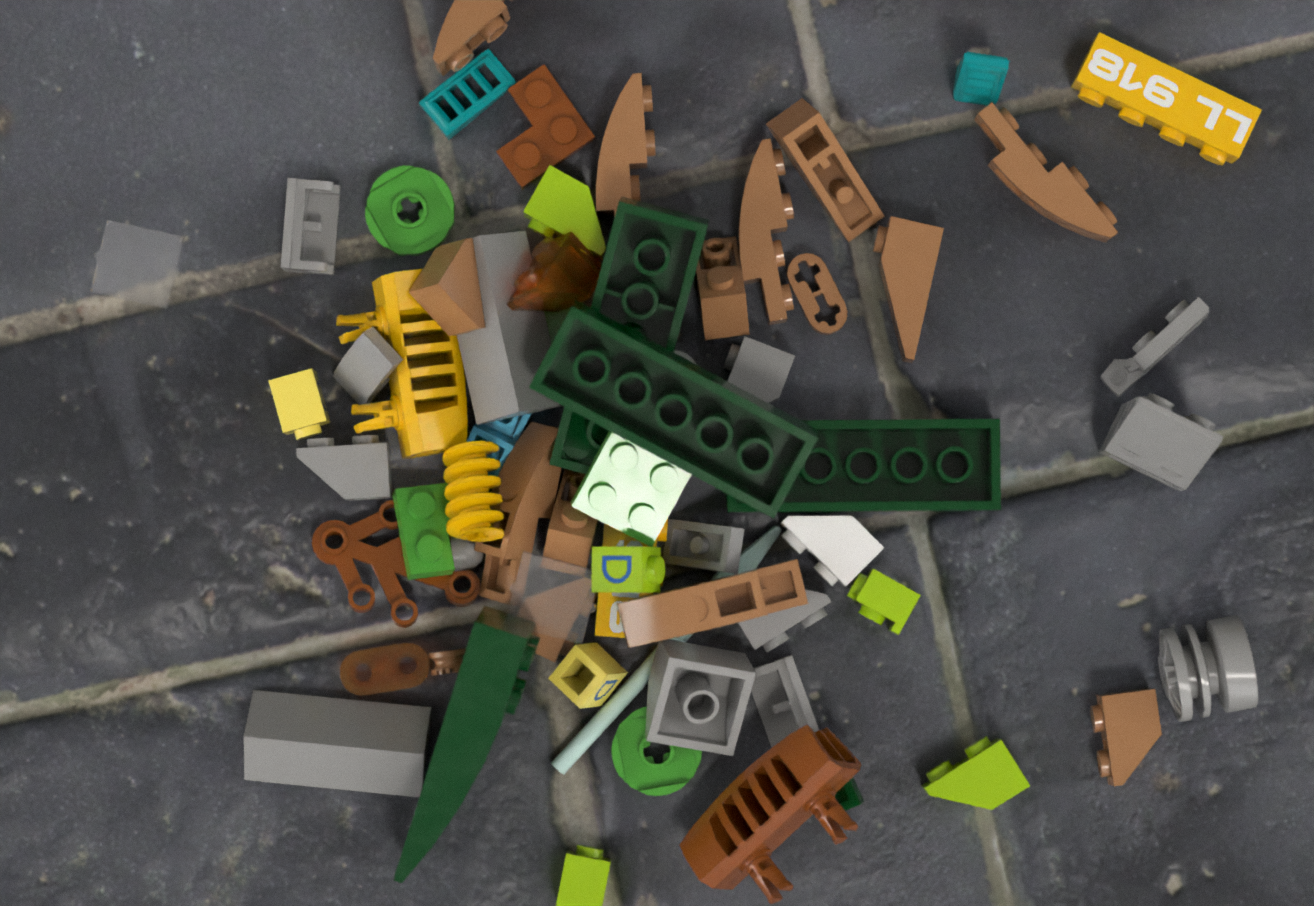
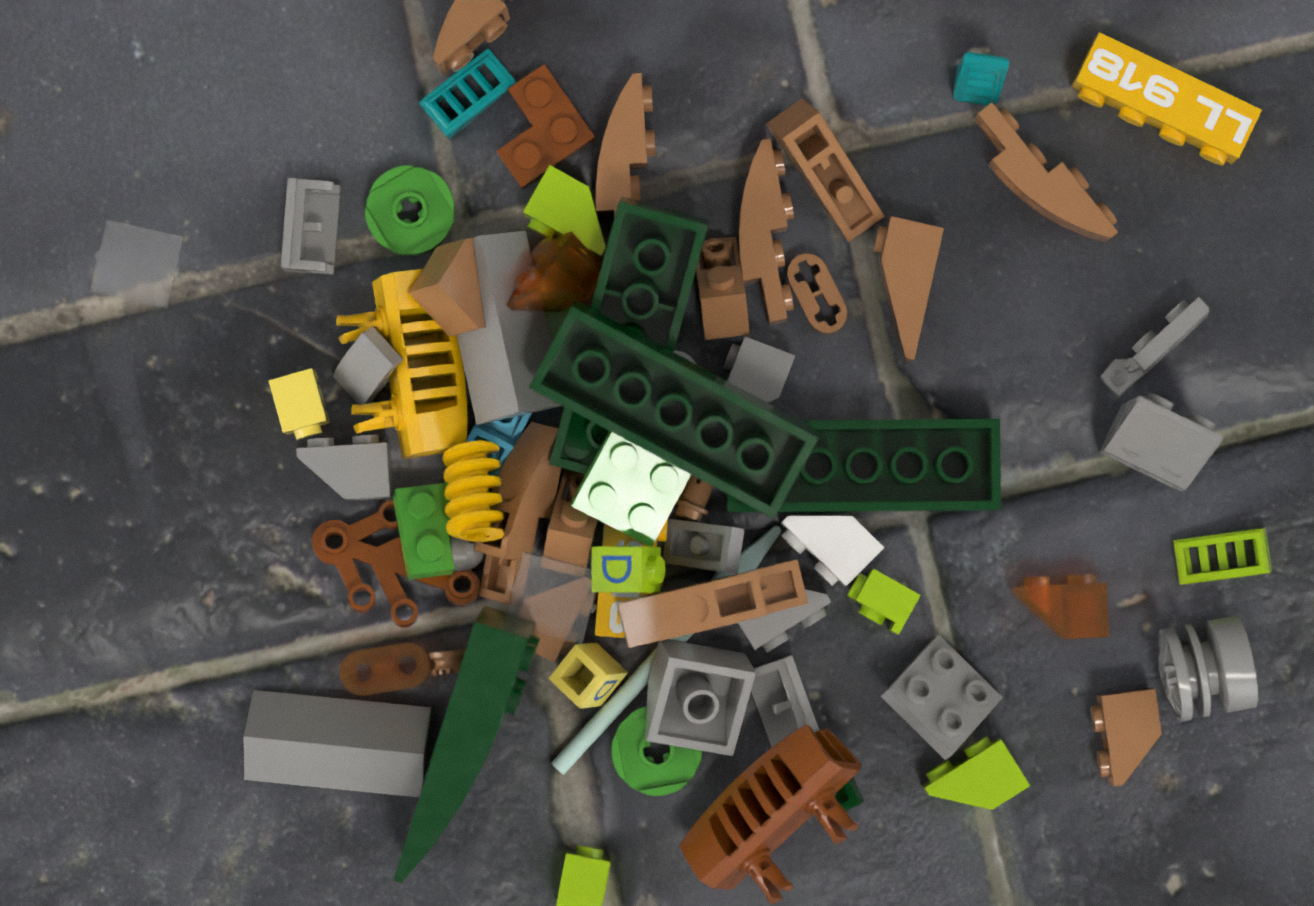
(693, 500): none -> medium nougat pin
(941, 697): none -> light grey plate
(1068, 609): none -> clear orange slope
(1261, 550): none -> lime slope

